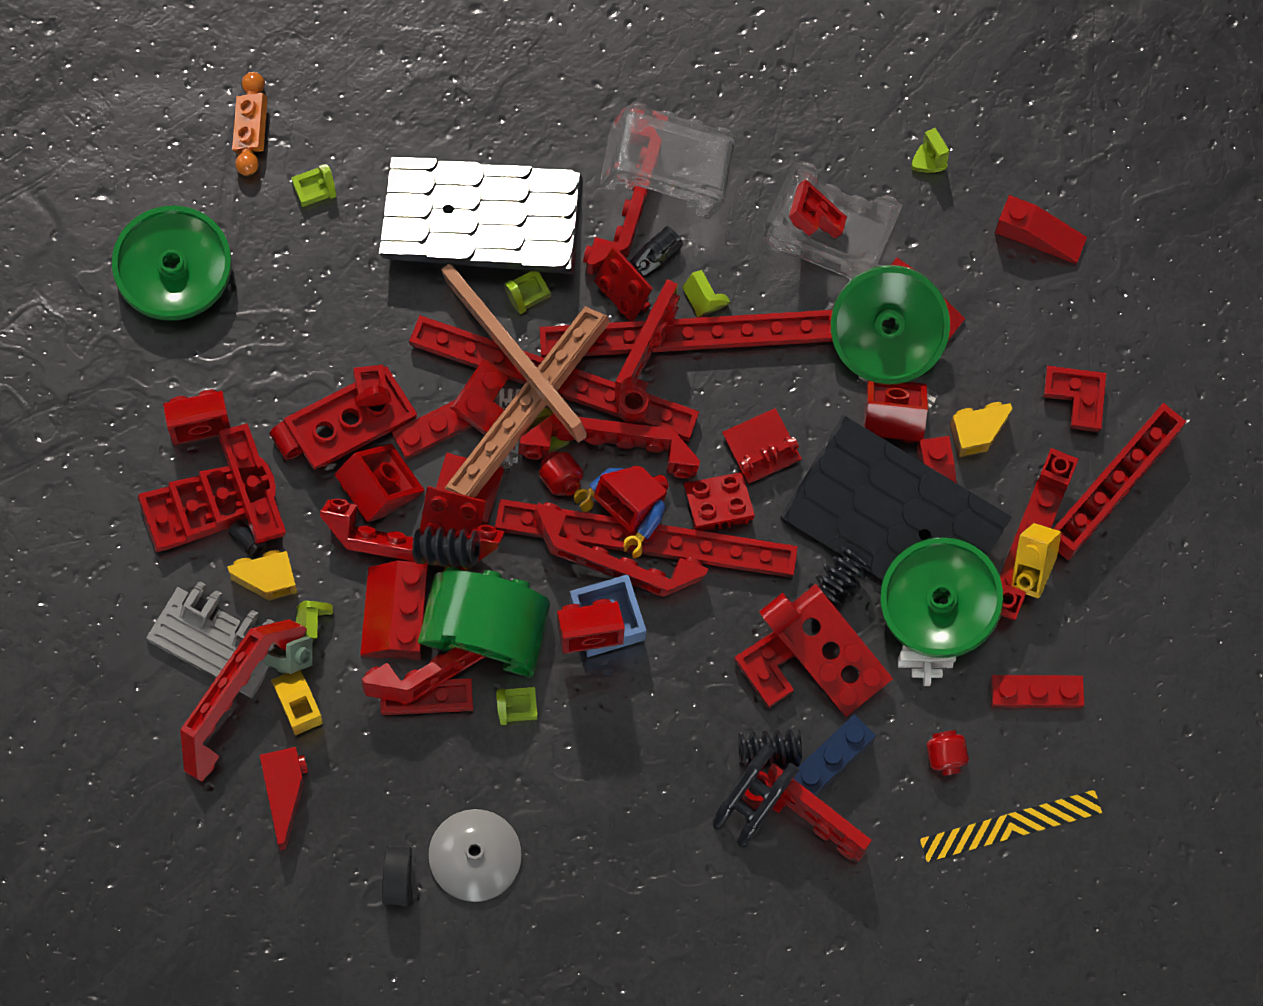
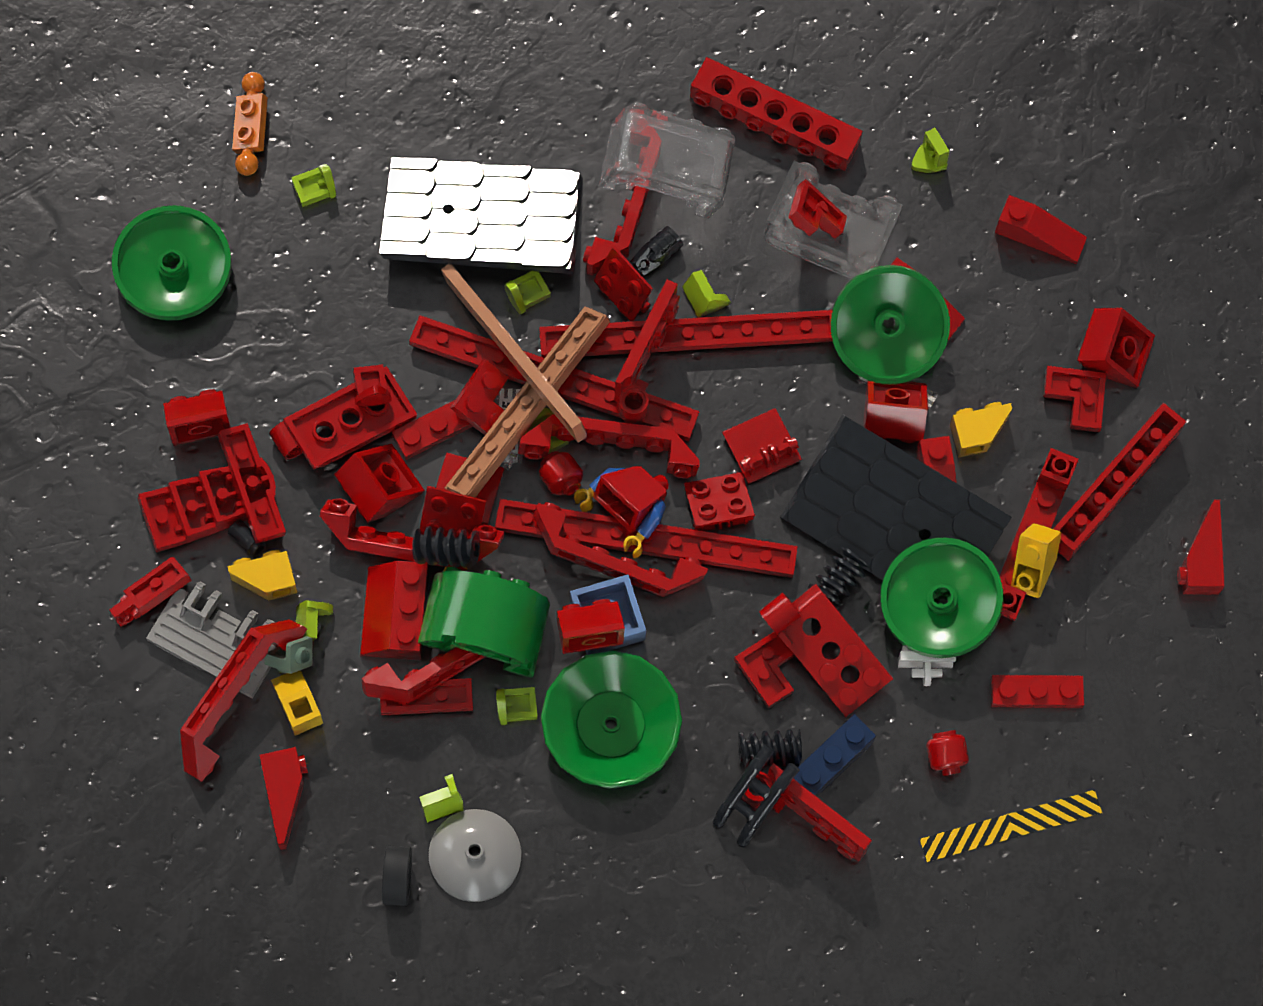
(150, 591): none -> red hinge
(443, 801): none -> lime tile
(616, 689): none -> green dish
(767, 100): none -> red brick
(1116, 346): none -> red slope
(1203, 565): none -> red slope

